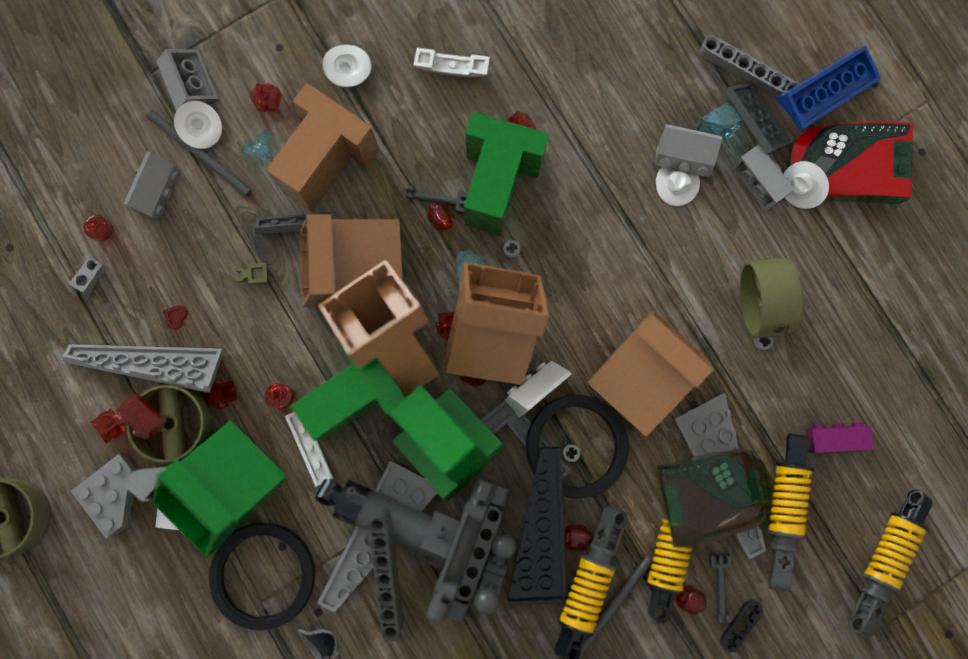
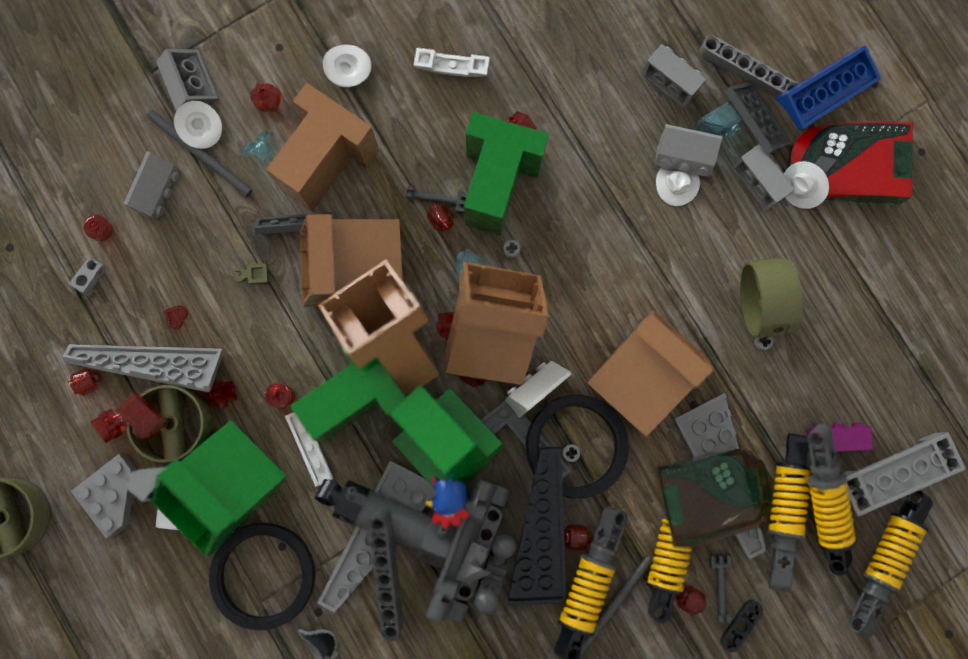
(84, 382): none -> clear red head
(448, 502): none -> blue piece
(471, 566): none -> light grey slope
(673, 75): none -> light grey brick
(830, 501): none -> piece
(903, 473): none -> light grey plate

